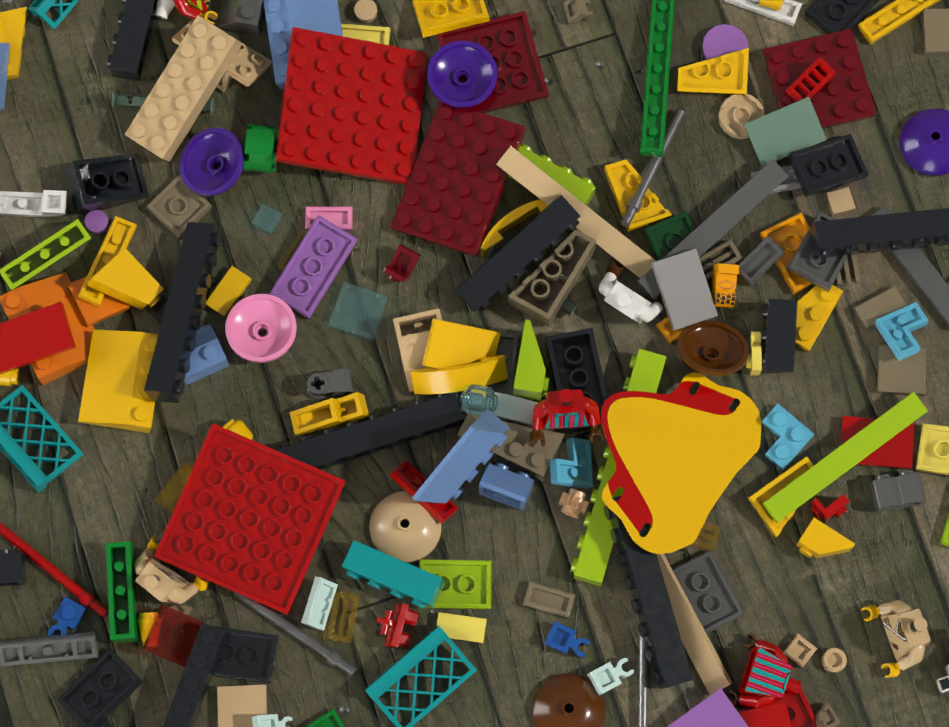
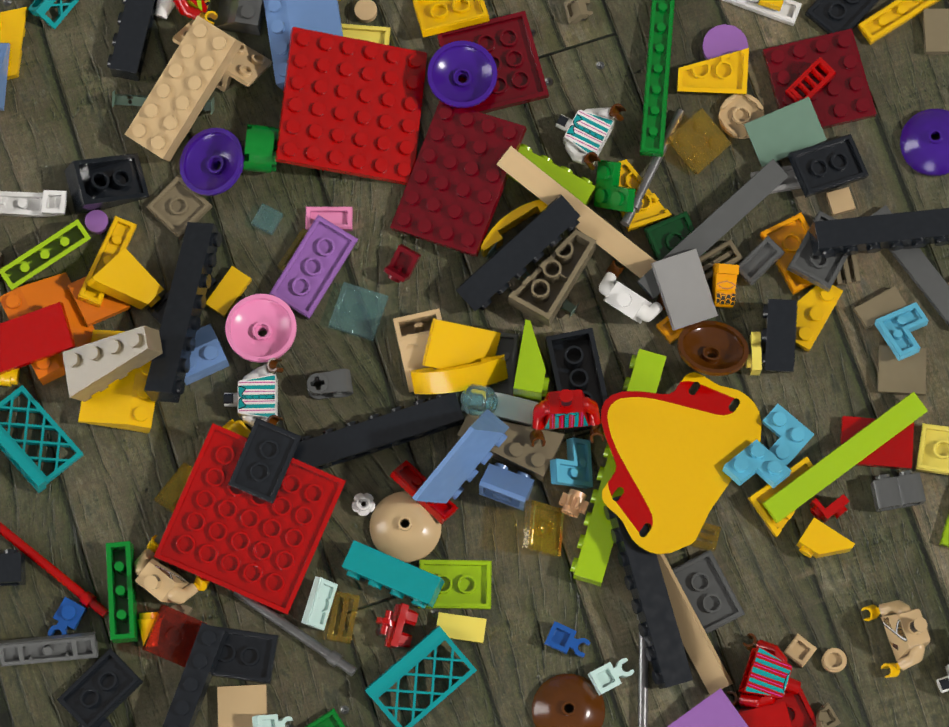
(101, 362): none -> wedge
(257, 395): none -> torso
(264, 460): none -> black tile
(329, 413): yellow slope -> none
(363, 510): none -> white plate
(543, 528): none -> clear yellow plate
(548, 600): dark tan tile -> none
(588, 132): none -> torso
(608, 192): none -> green plate
(698, 141): none -> clear yellow plate
(758, 460): none -> medium azure plate

